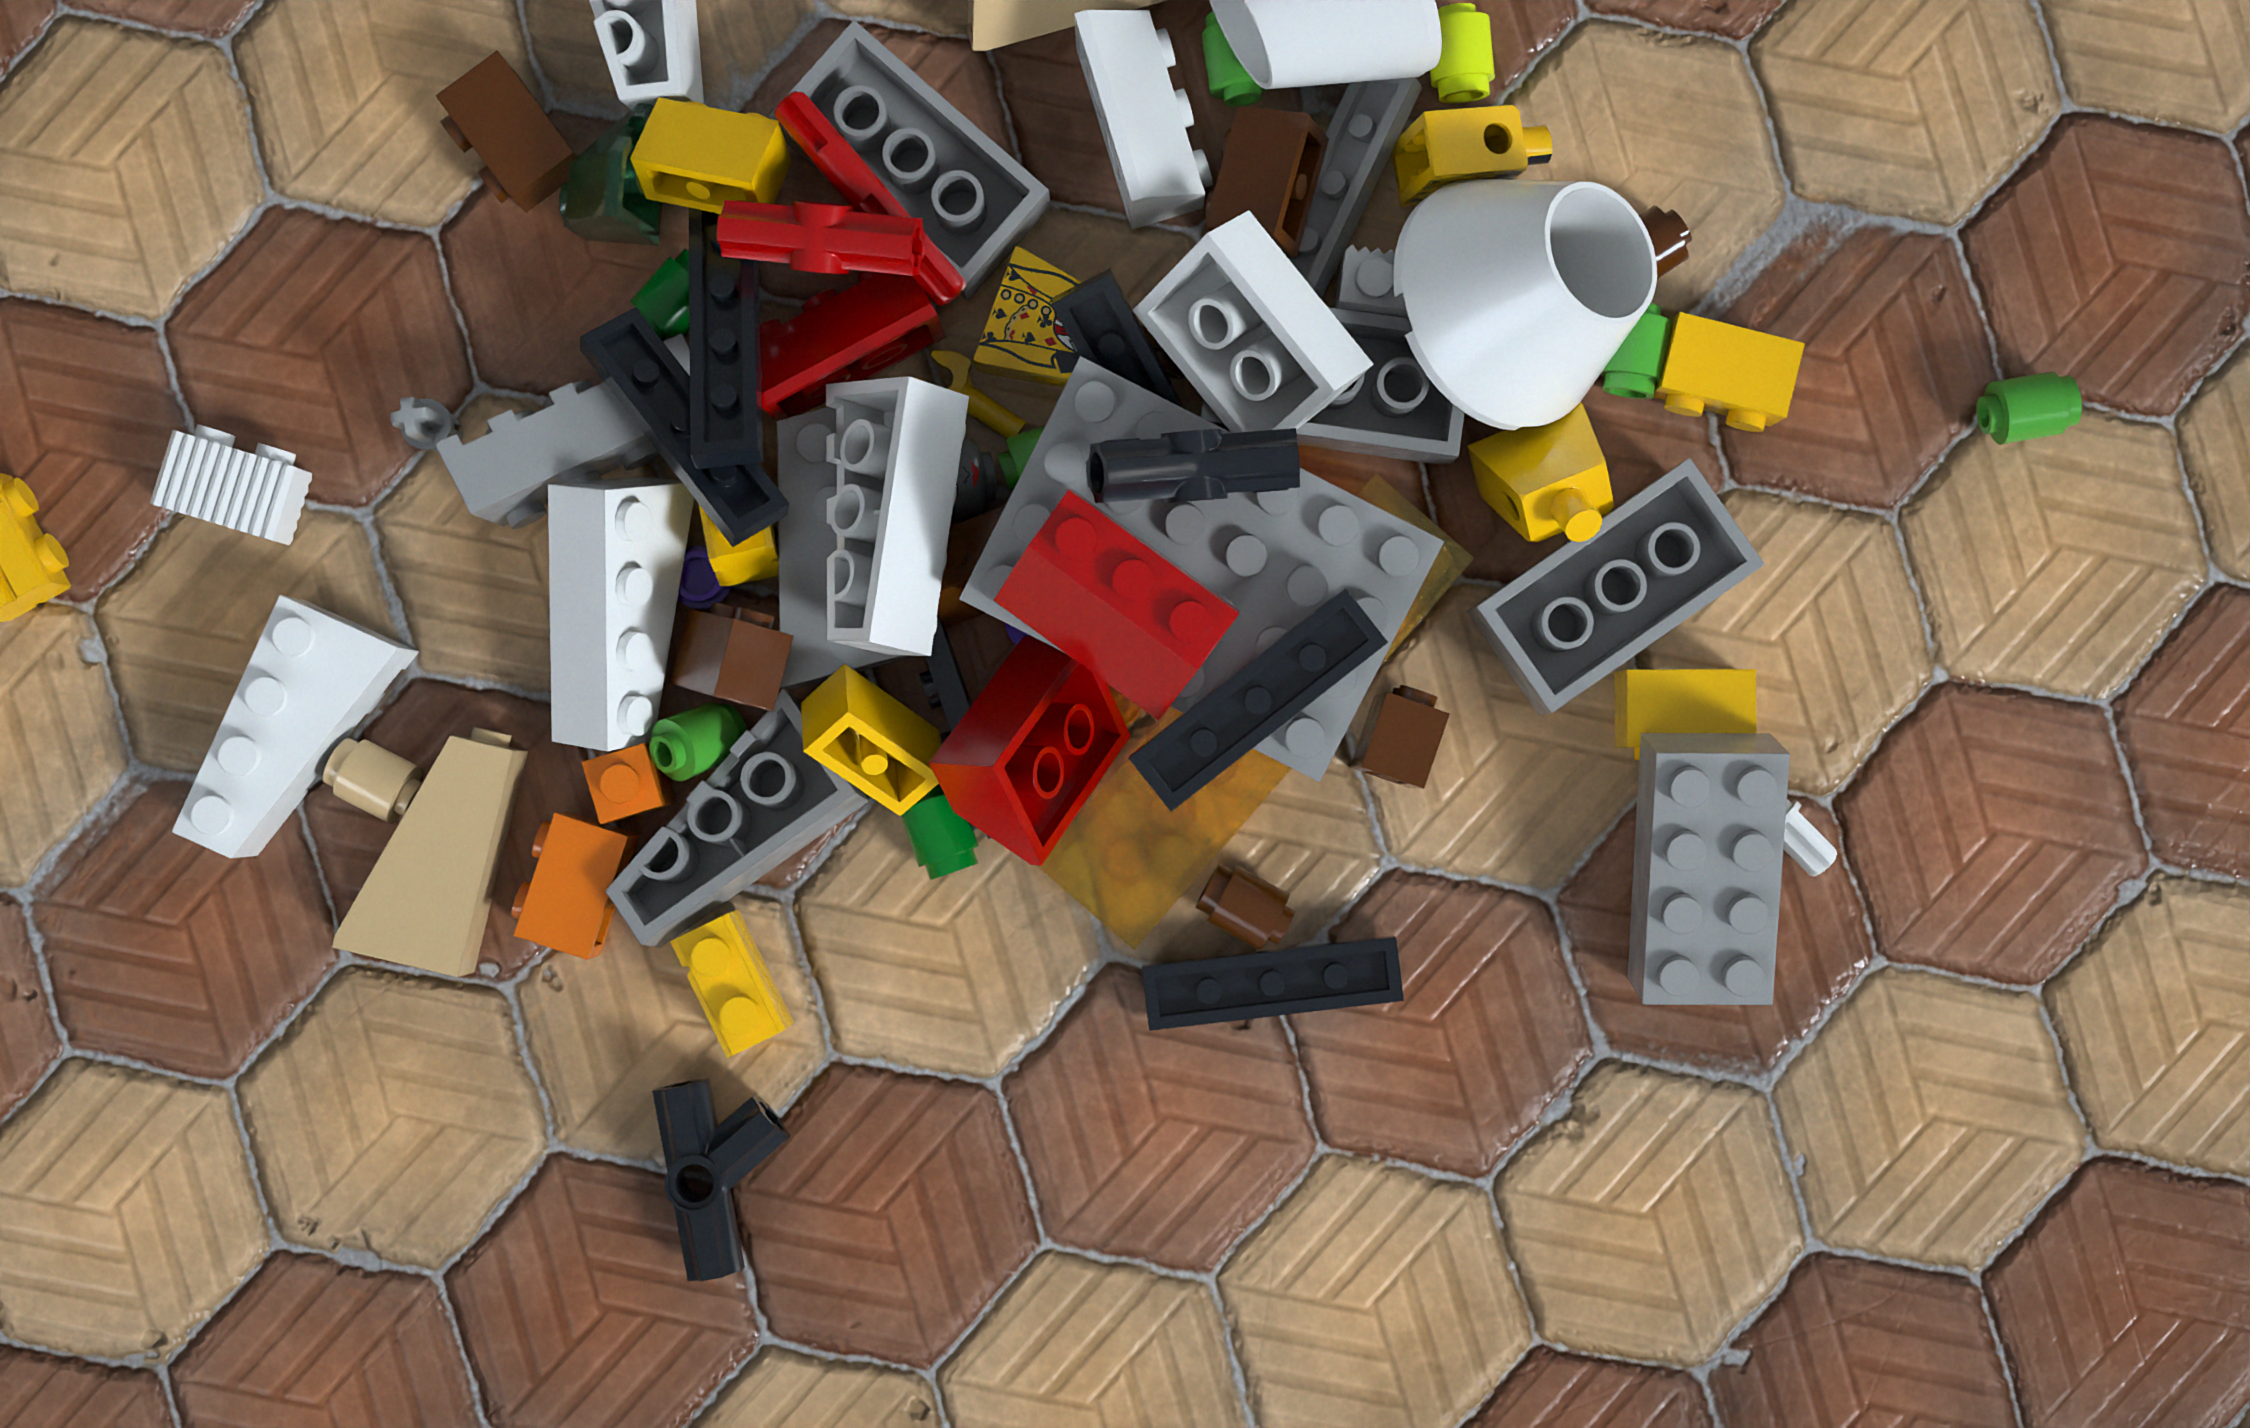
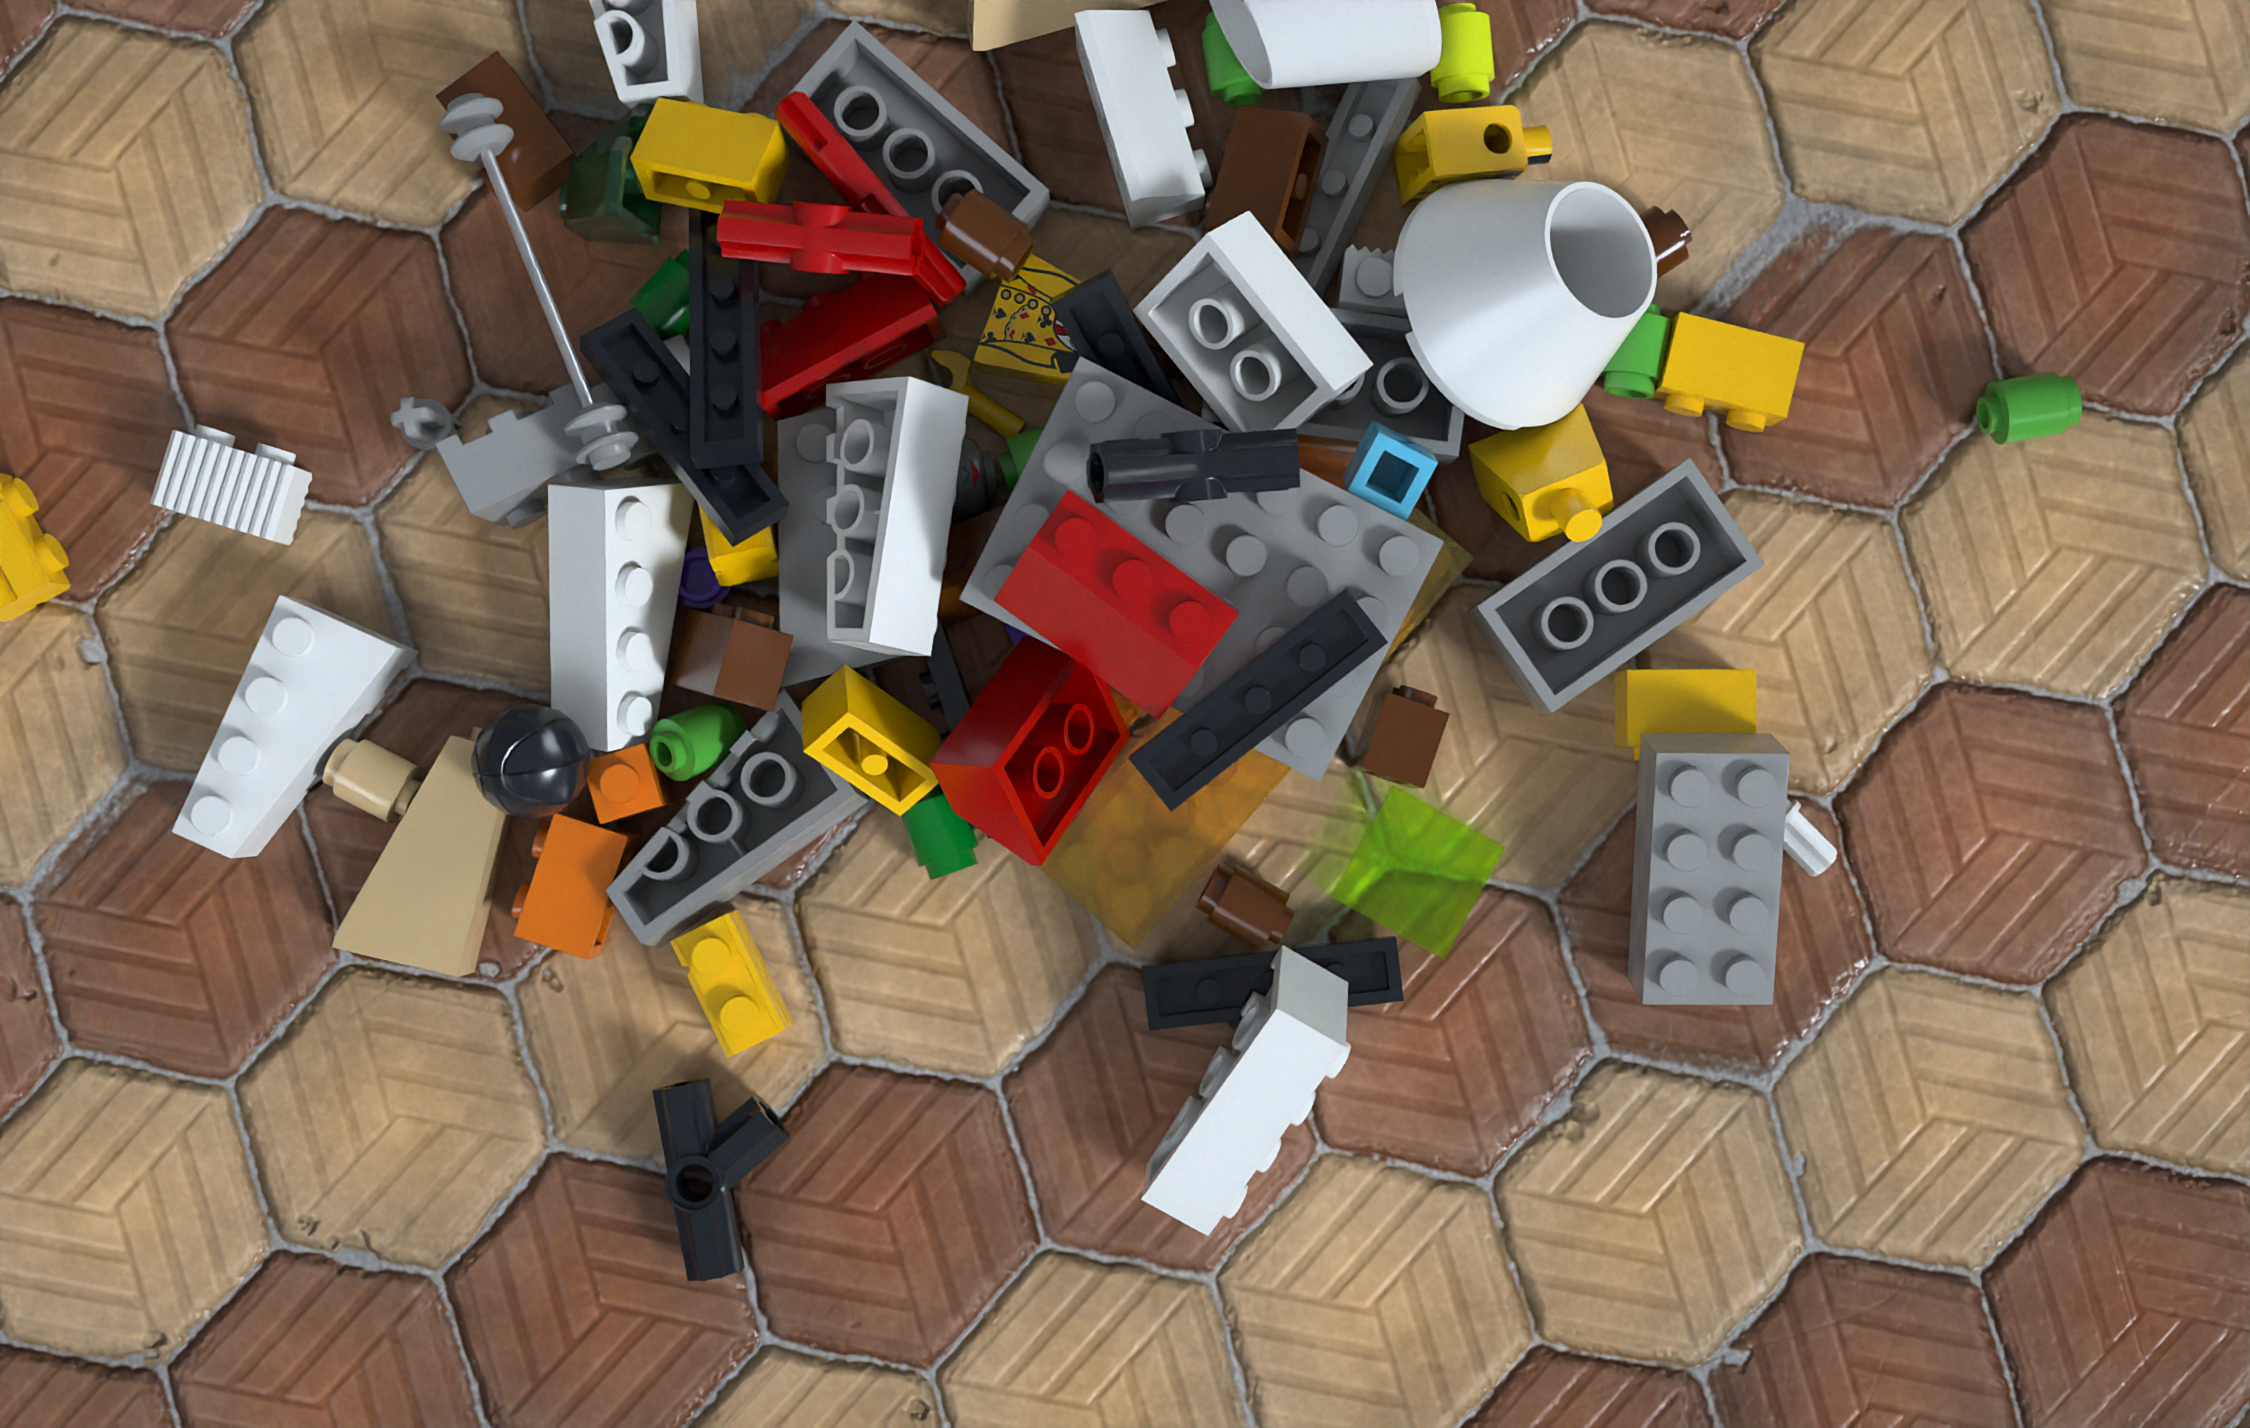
(482, 140): none -> light grey axle
(530, 761): none -> black piece
(985, 235): none -> reddish brown brick
(1251, 1094): none -> white wedge
(1389, 470): none -> medium azure brick
(1417, 872): none -> clear neon green tile

